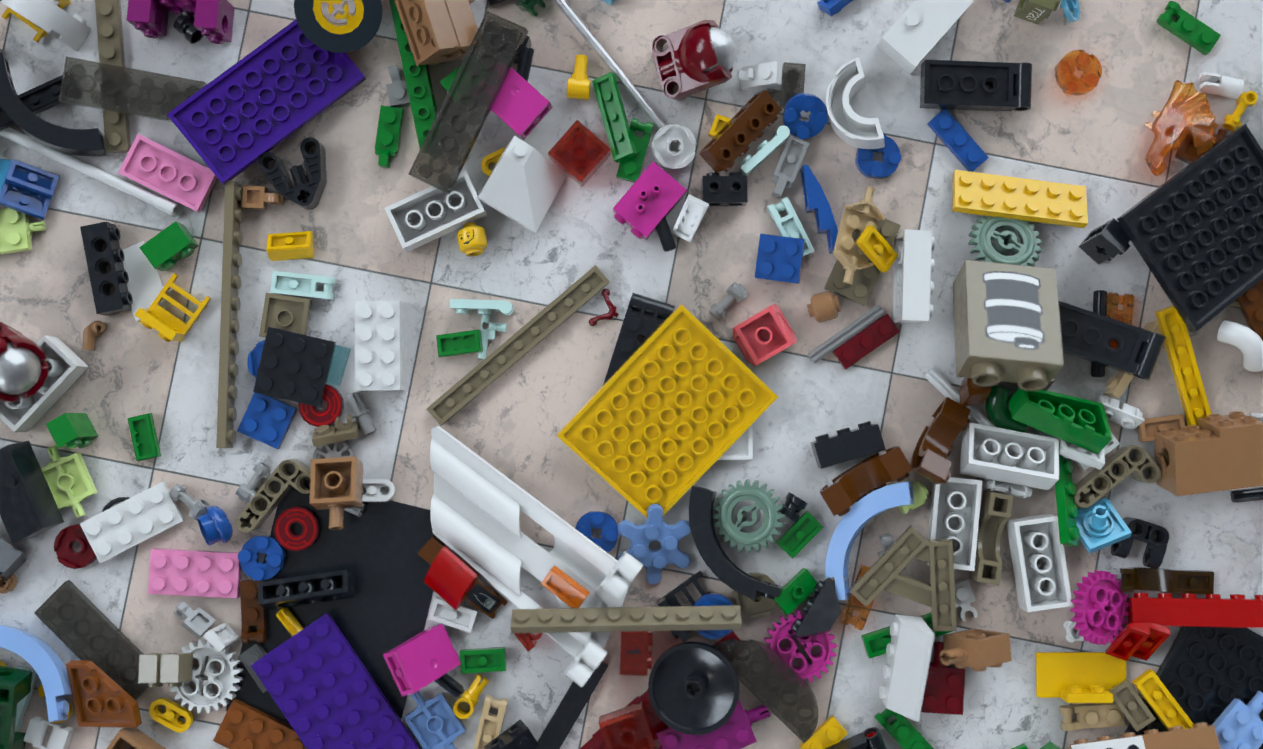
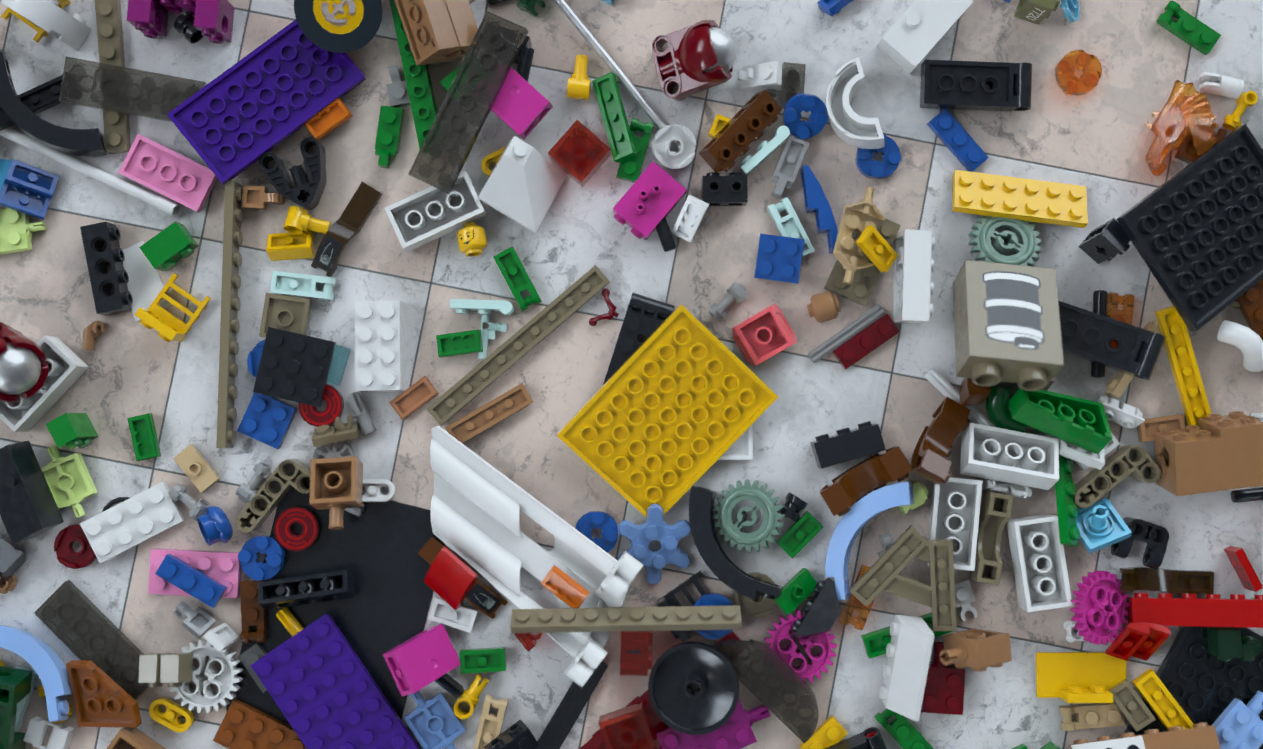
(191, 580): none -> blue plate
(196, 468): none -> tan plate
(300, 220): none -> yellow pin
(328, 119): none -> orange plate
(345, 228): none -> dark brown piece
(414, 398): none -> nougat tile
(490, 414): none -> medium nougat plate
(517, 278): none -> green plate
(1228, 644): none -> clear green brick
(1243, 568): none -> red tile

